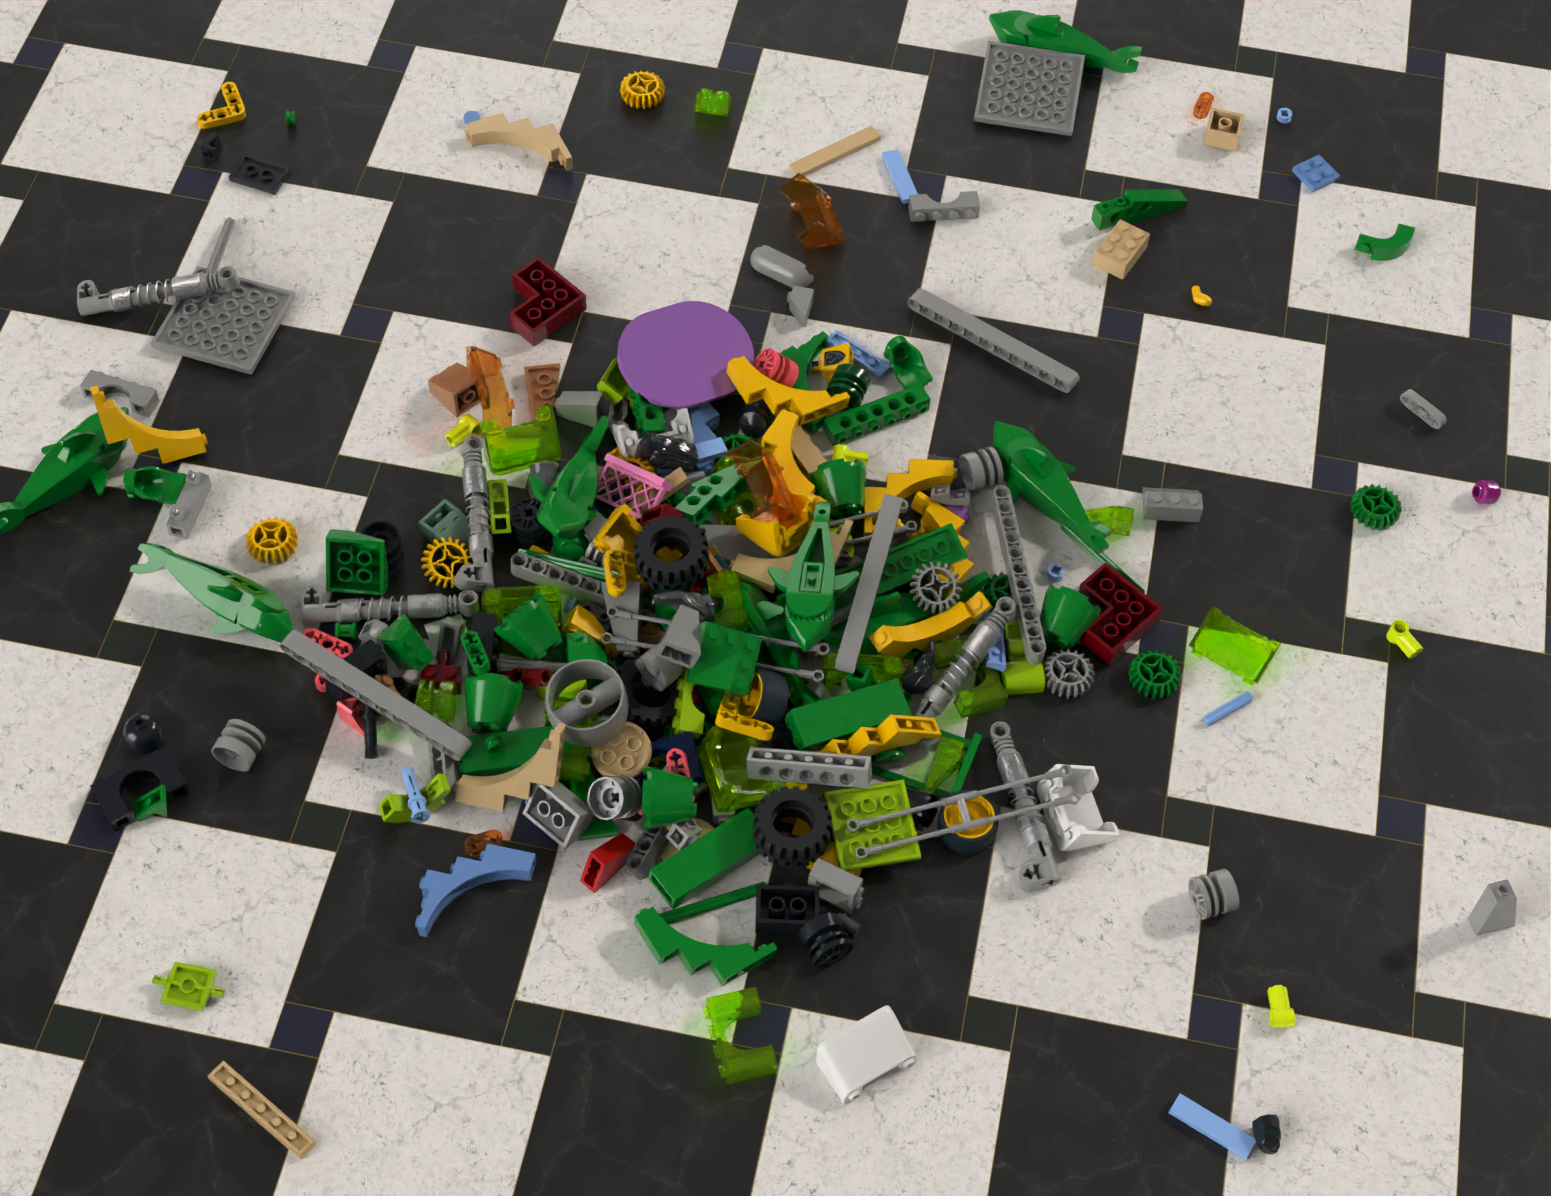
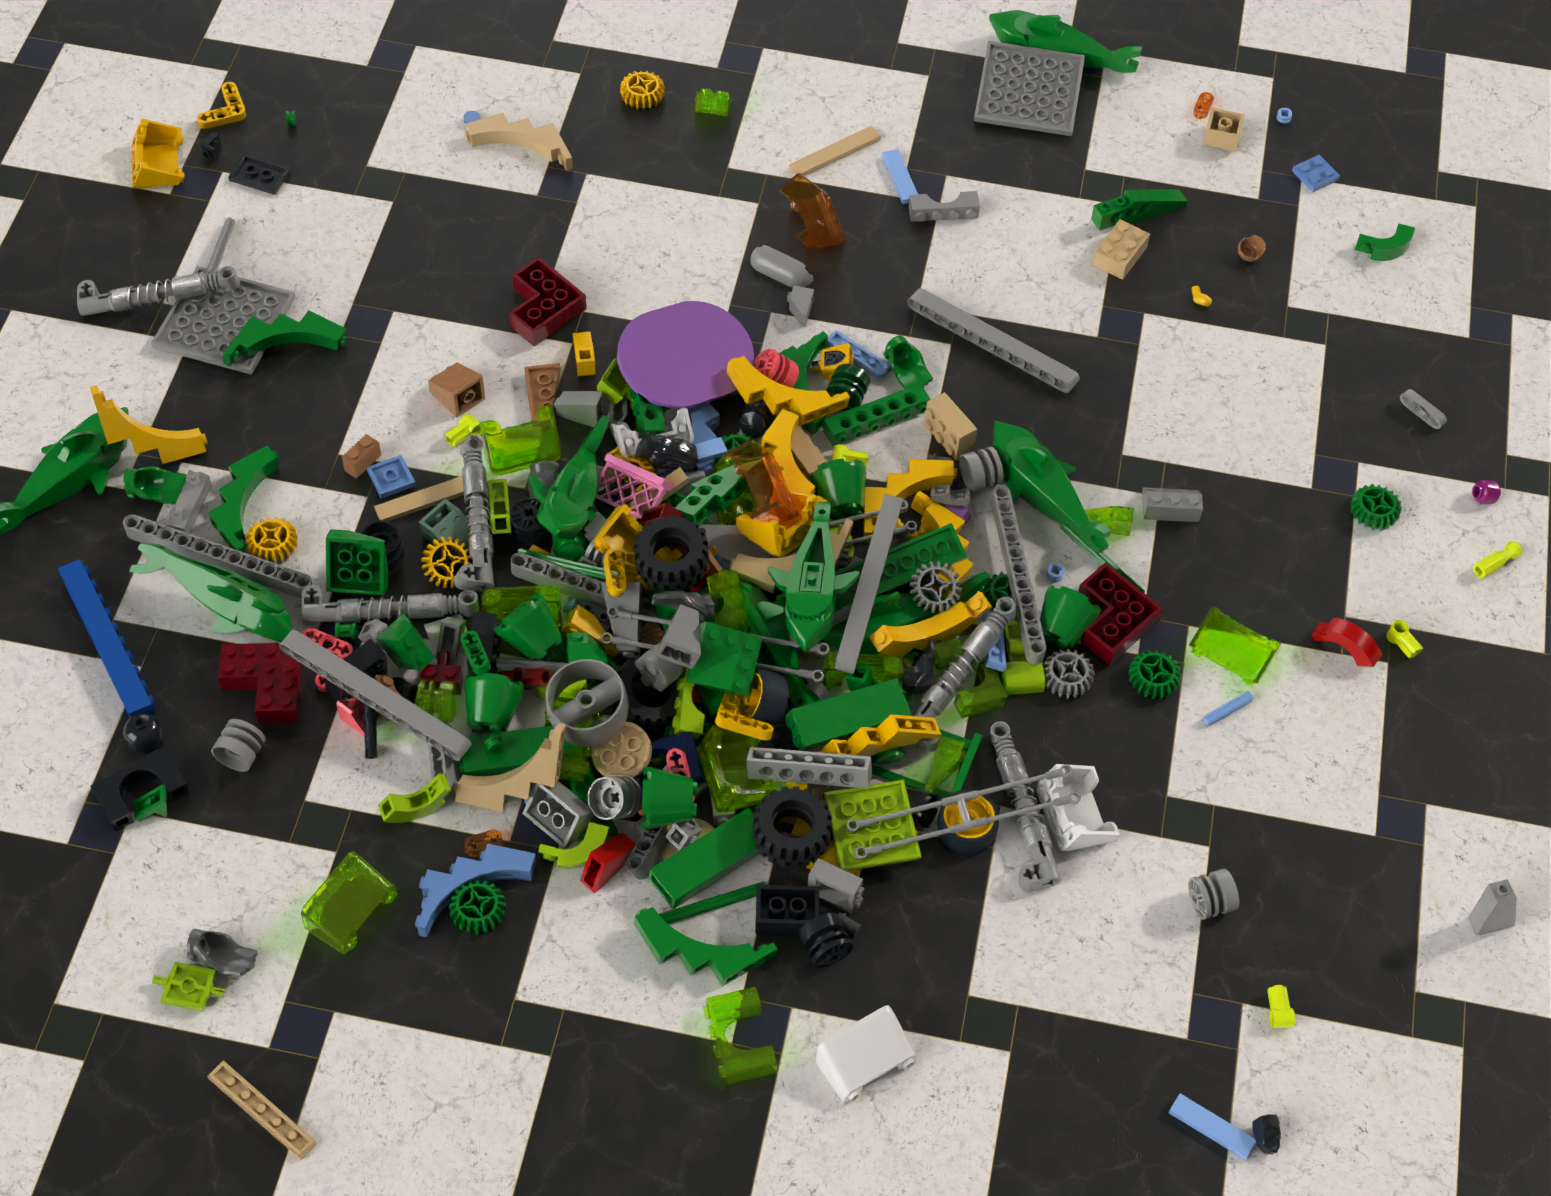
(105, 639): none -> blue brick
(142, 398): light grey arch -> none
(155, 155): none -> yellow windscreen
(197, 548): none -> light grey beam
(220, 952): none -> dark grey hair
(247, 476): none -> green arch
(259, 335): none -> green arch
(270, 672): none -> dark red brick
(346, 902): none -> clear neon green windscreen
(361, 456): none -> medium nougat brick
(391, 476): none -> medium blue plate
(417, 801): light blue pin -> none
(420, 500): none -> tan tile
(462, 914): none -> green gear
(490, 385): clear orange windscreen -> none
(577, 856): none -> lime arch
(584, 353): none -> yellow slope
(950, 426): none -> tan brick
(1251, 248): none -> medium nougat hair
(1351, 637): none -> red arch
(1497, 559): none -> neon yellow piece

